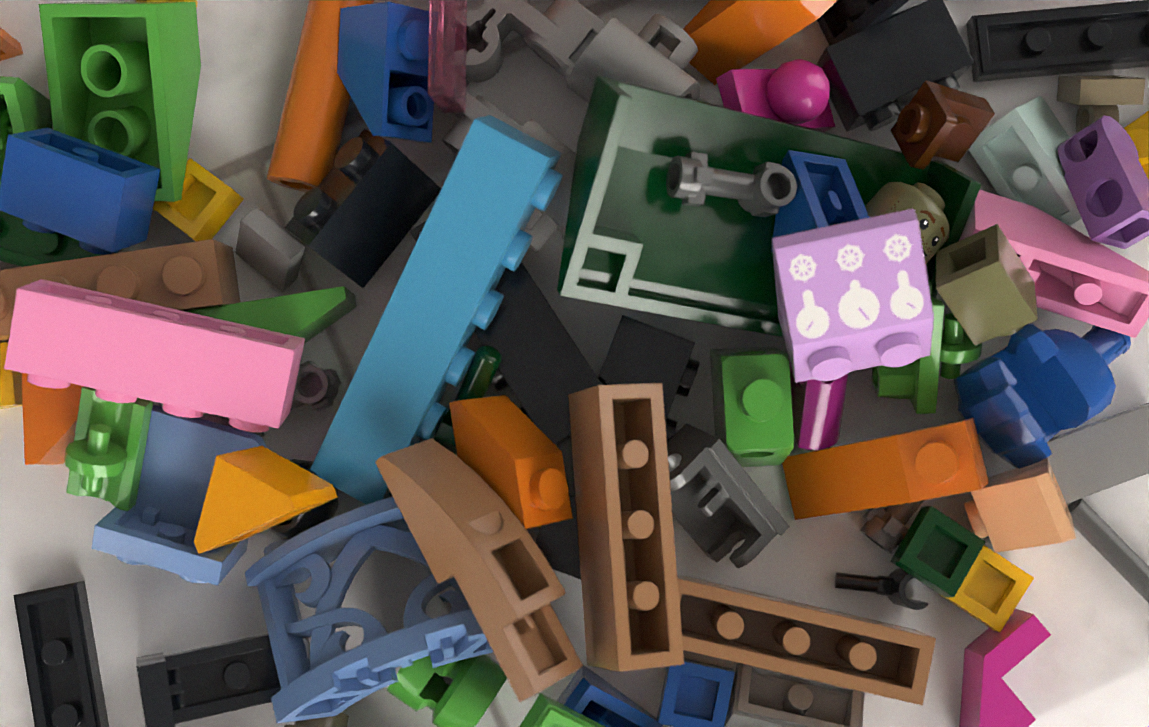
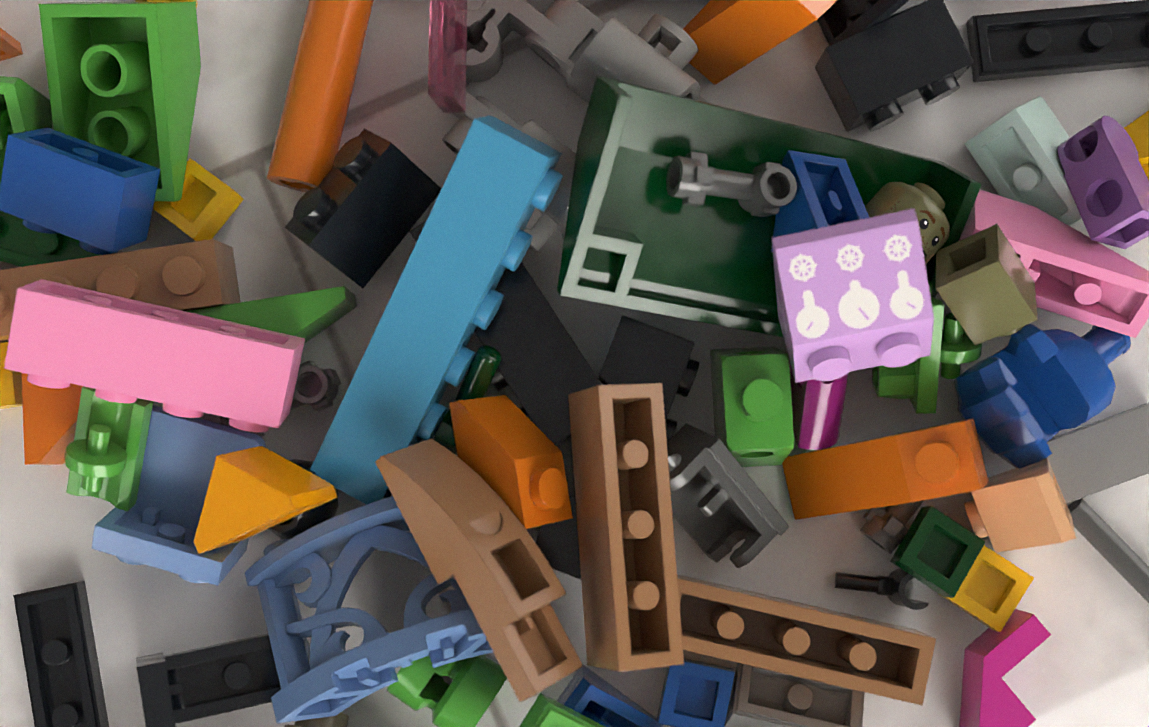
(269, 248): light grey tile -> none
(386, 68): blue slope -> none
(791, 93): dark pink tile -> none
(940, 124): reddish brown bracket -> none
(1099, 95): dark tan tile -> none

